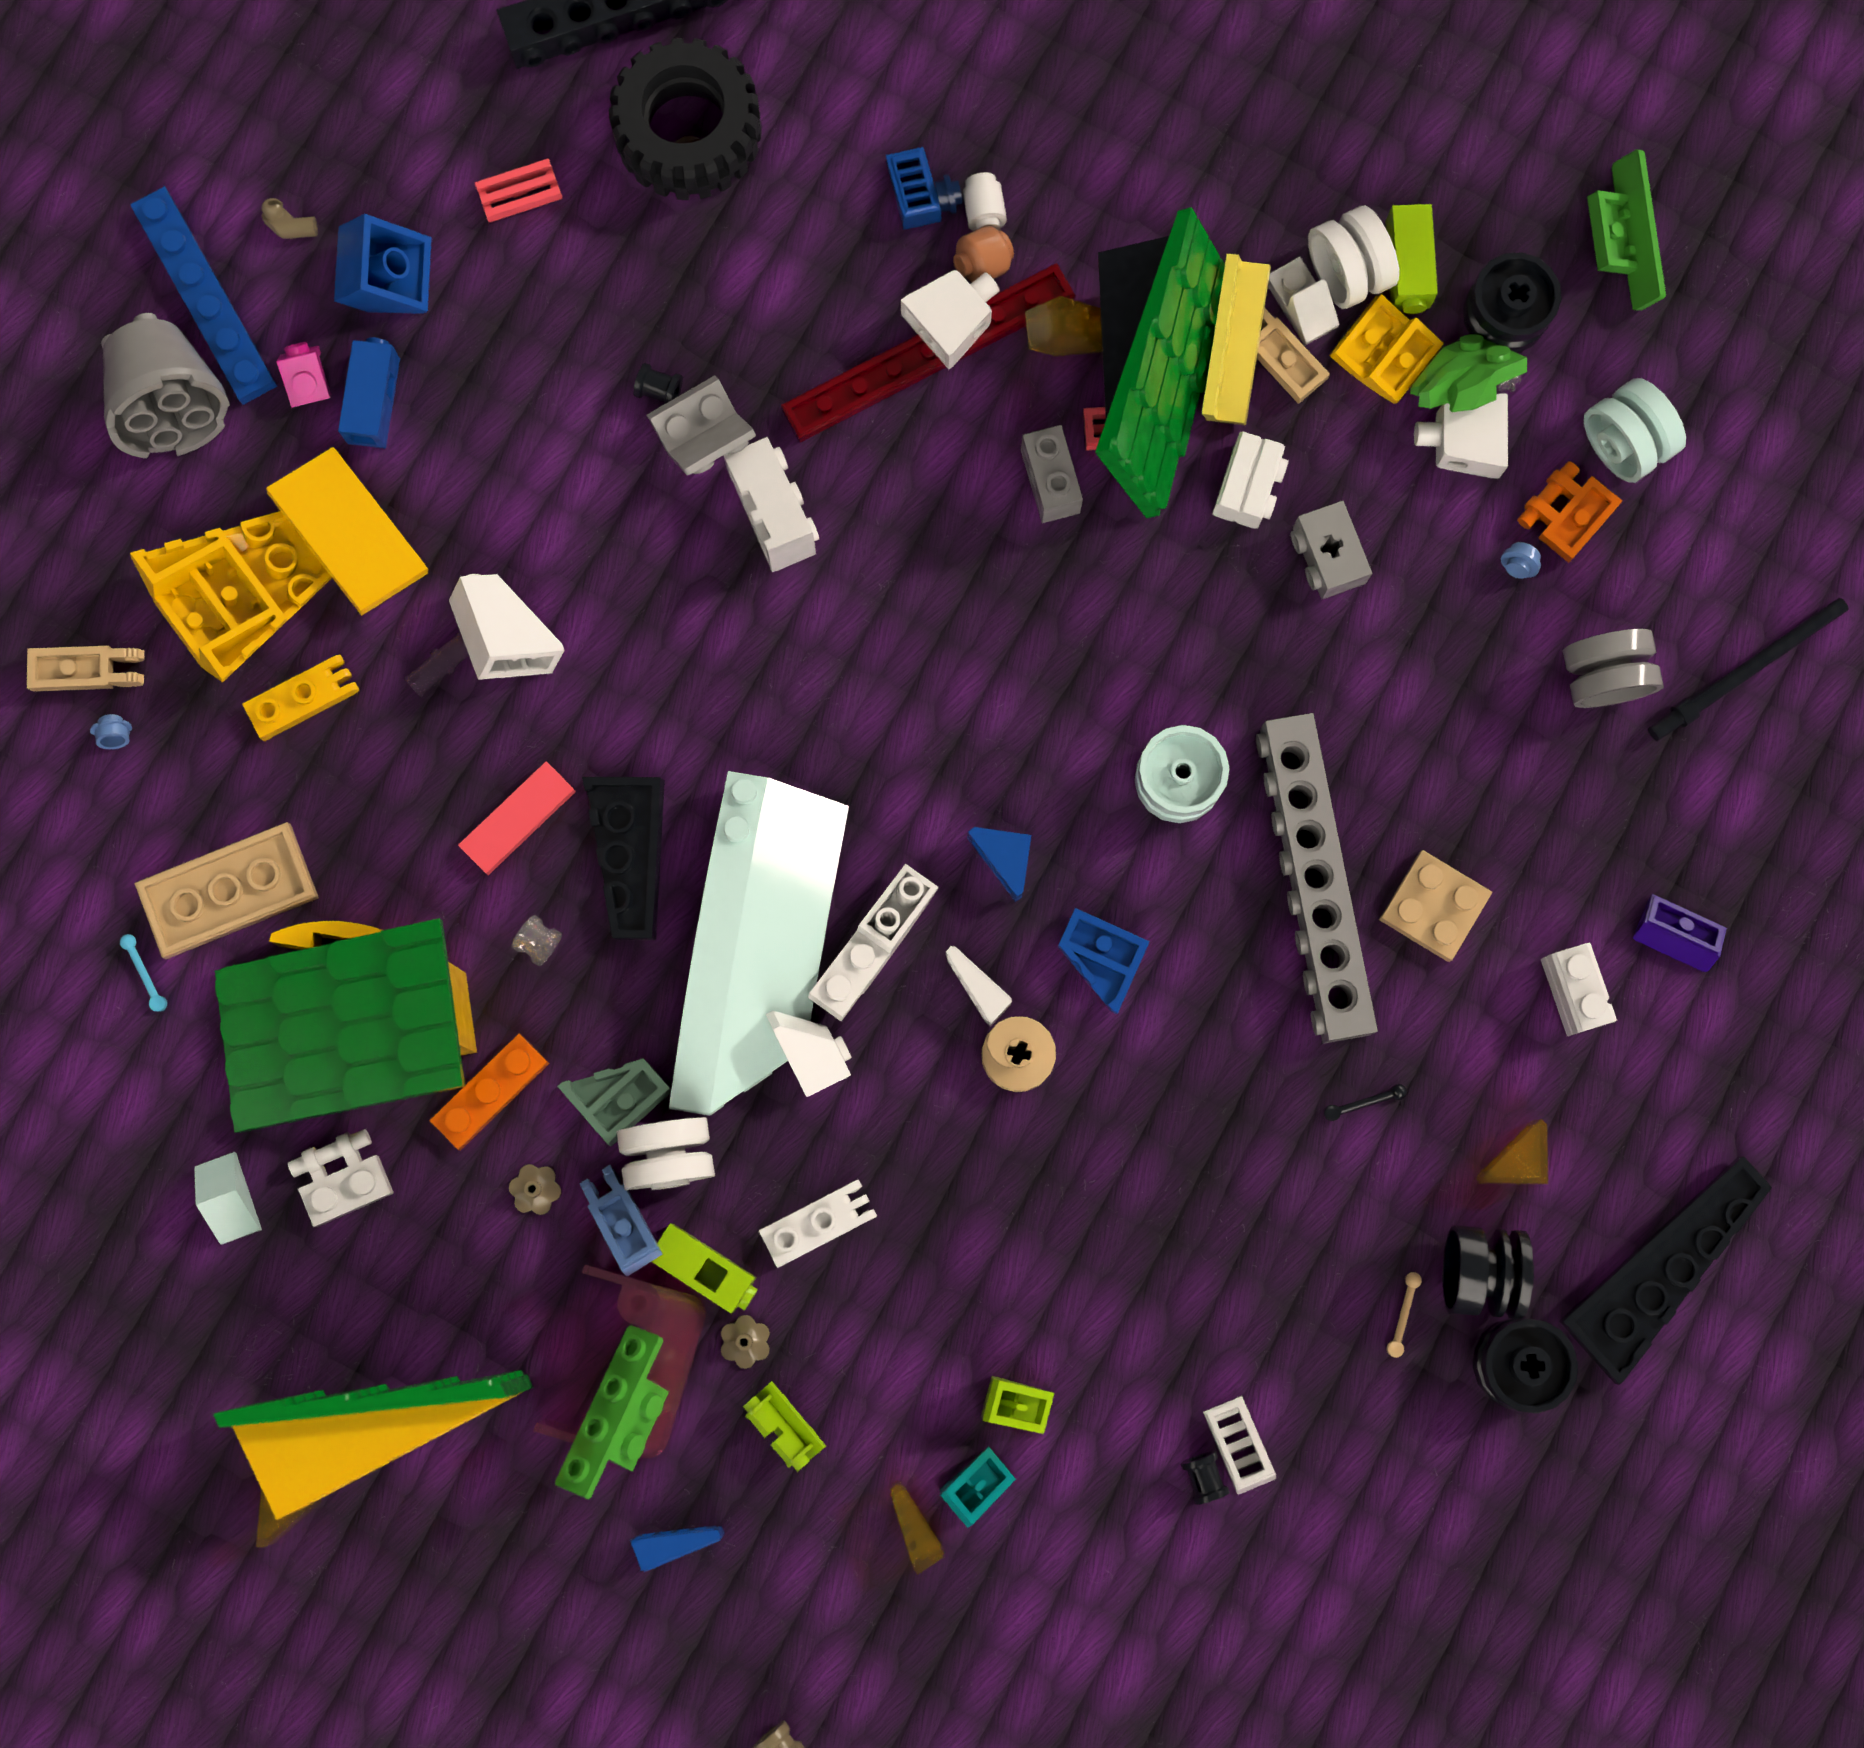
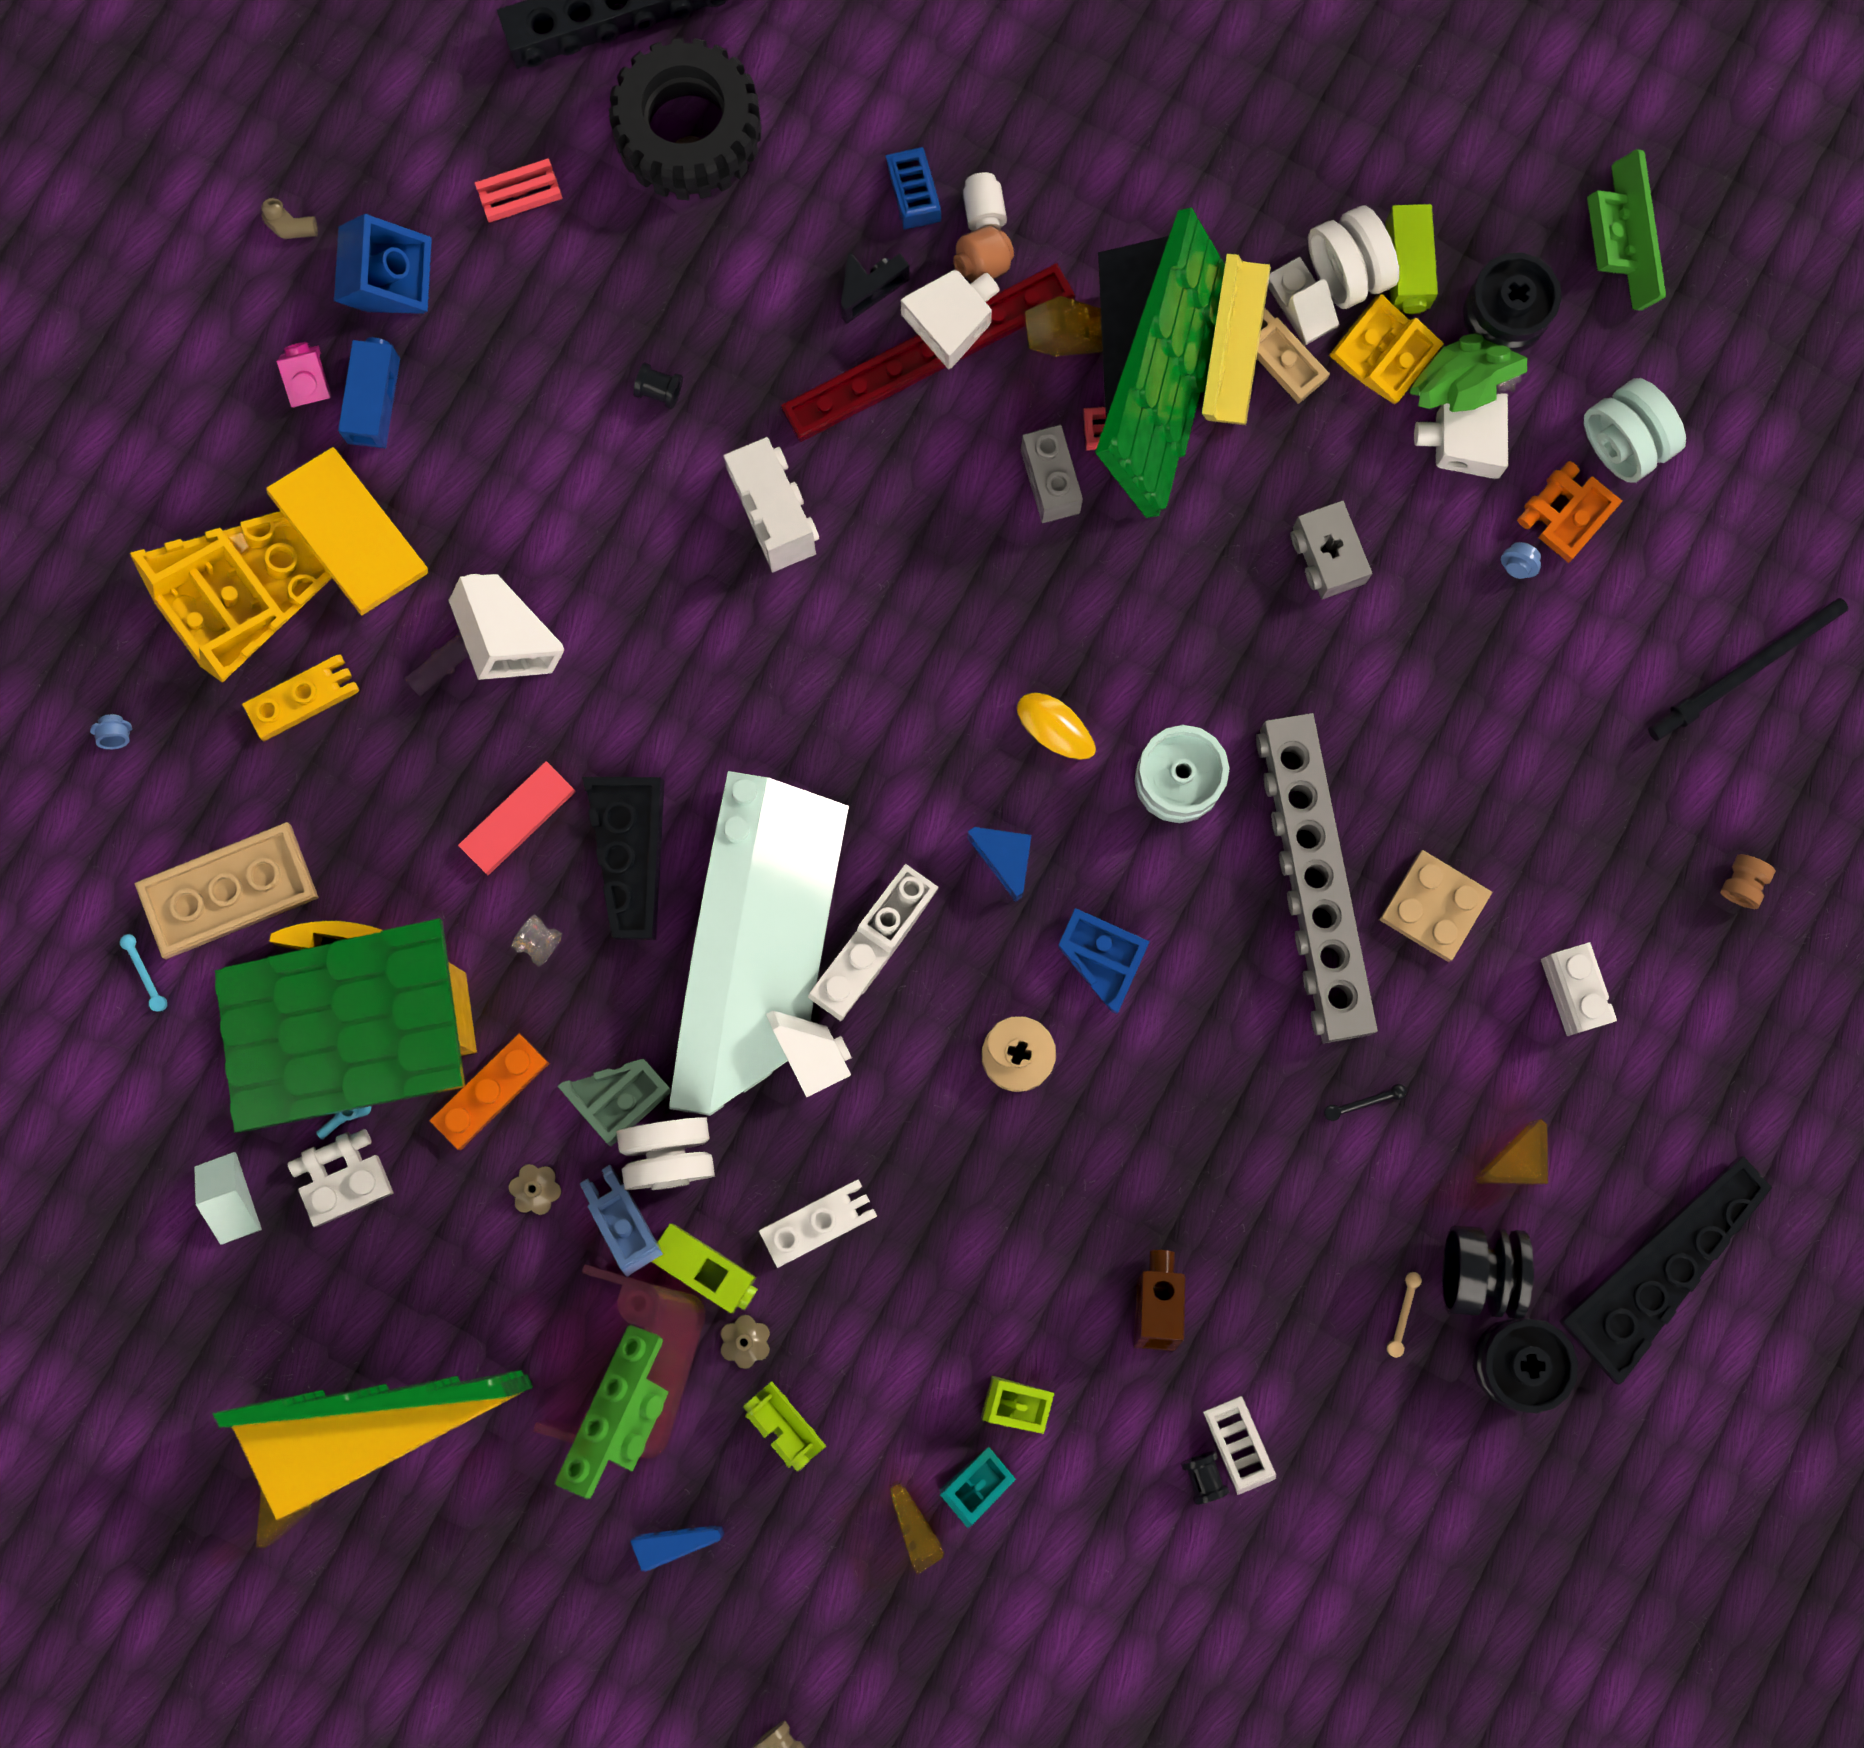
(80, 668): tan hinge -> none
(158, 390): light grey cone -> none
(203, 295): blue plate -> none
(341, 1118): none -> medium azure hand
(700, 427): light grey bracket -> none
(866, 290): none -> black slope
(948, 194): dark blue plate -> none
(985, 994): white slope -> none
(1055, 726): none -> yellow arm
(1160, 1322): none -> reddish brown torso
(1250, 479): white brick -> none
(1613, 668): light grey wheel -> none
(1680, 933): dark purple slope -> none
(1748, 881): none -> medium nougat wheel

